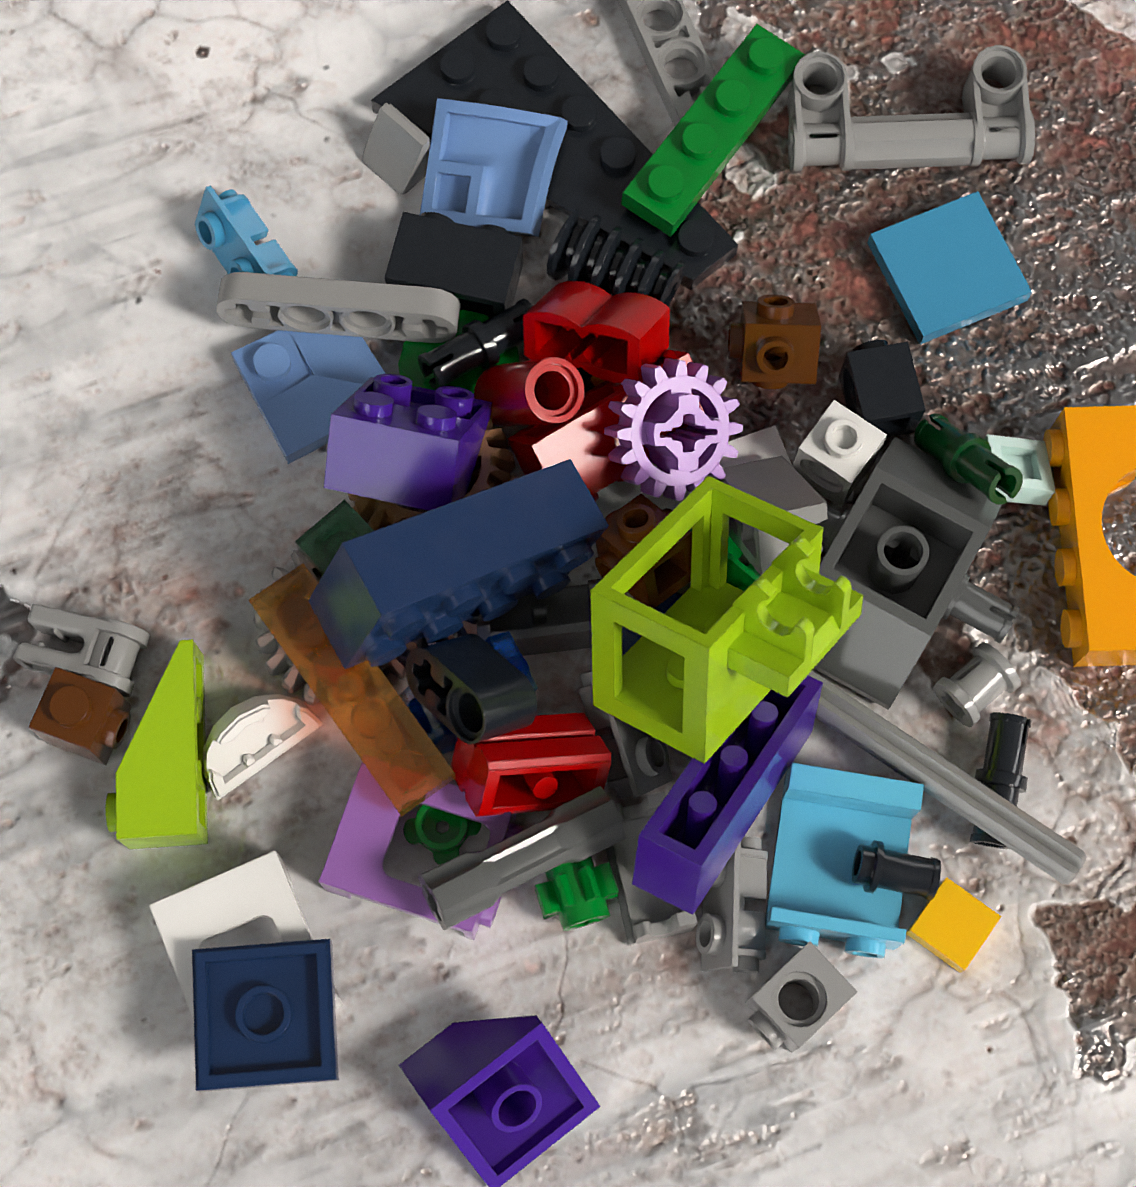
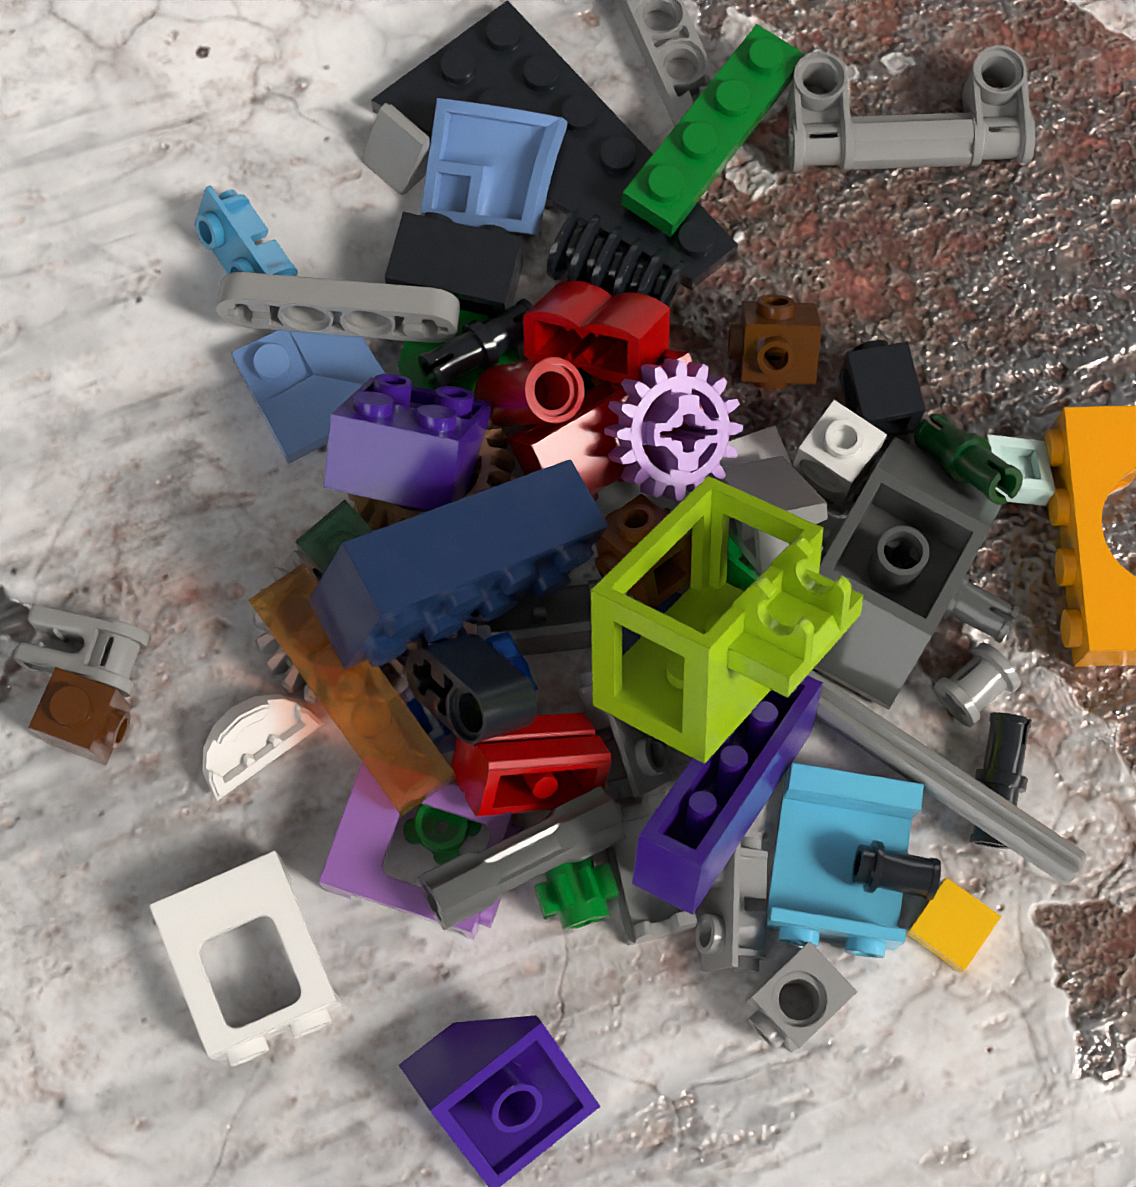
(161, 776): lime slope -> none
(264, 1015): dark blue tile -> none
(949, 267): dark azure tile -> none

